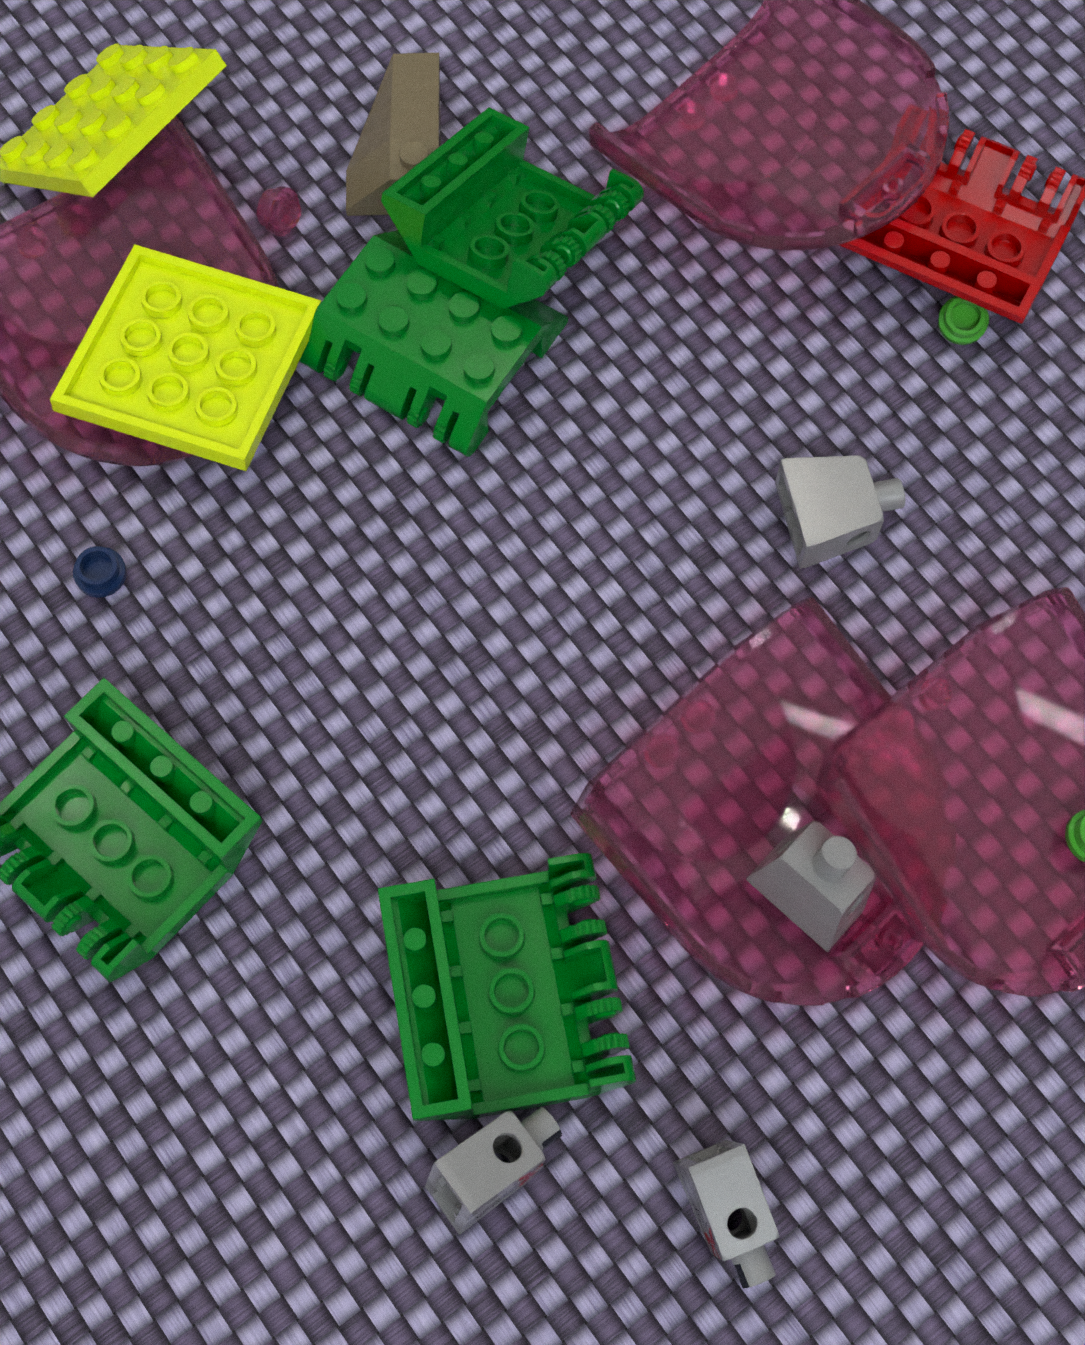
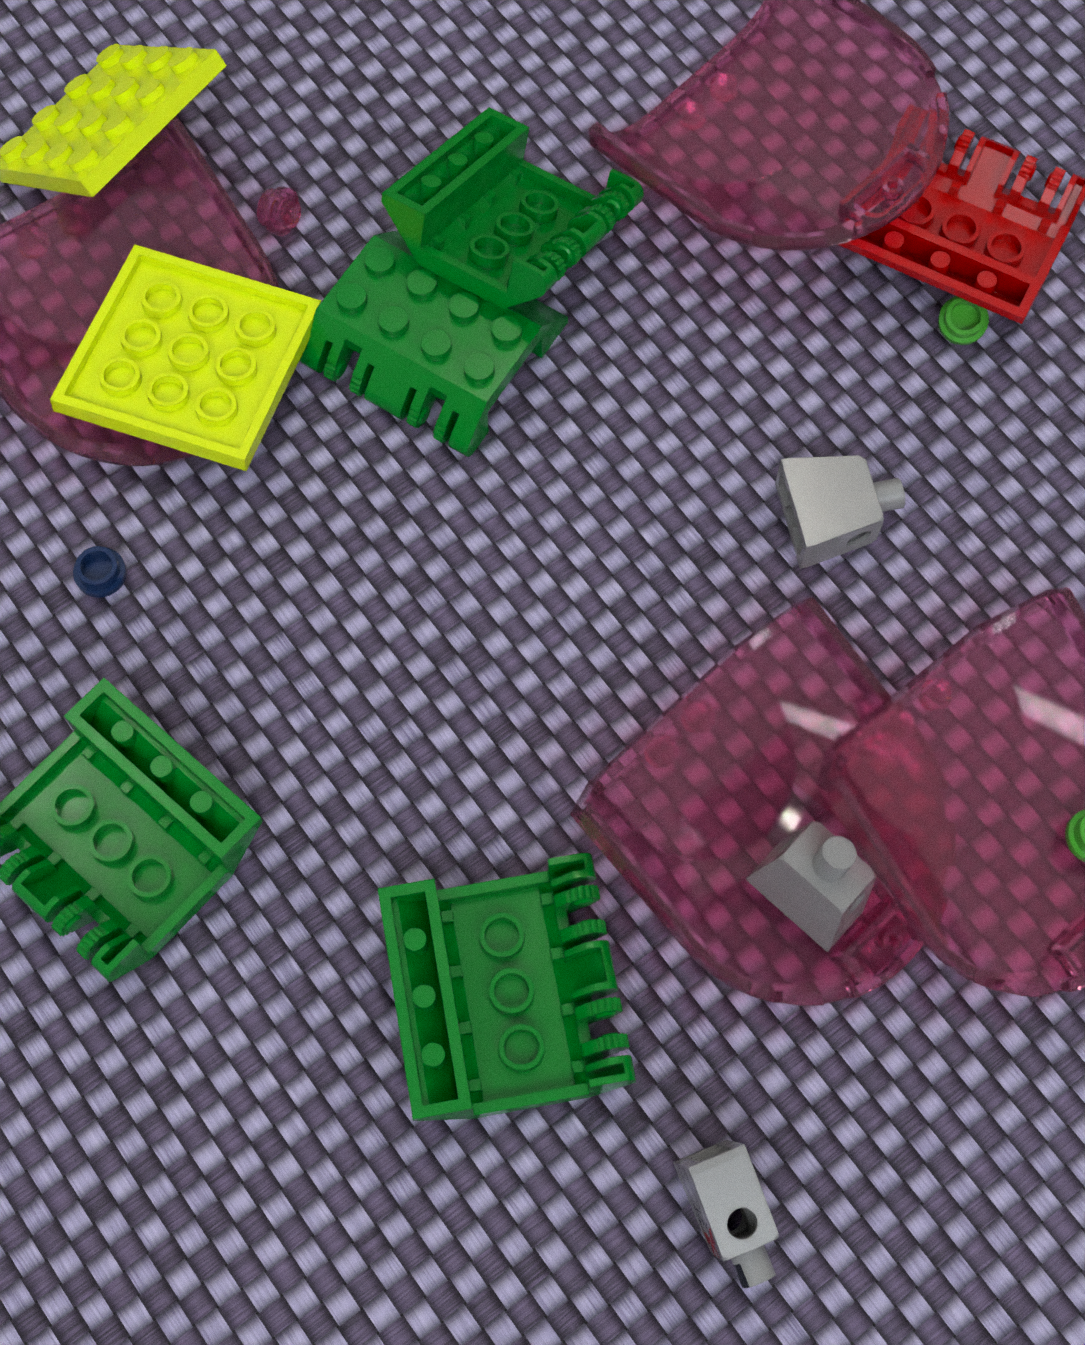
(397, 132): dark tan wedge -> none
(474, 1181): light grey torso -> none

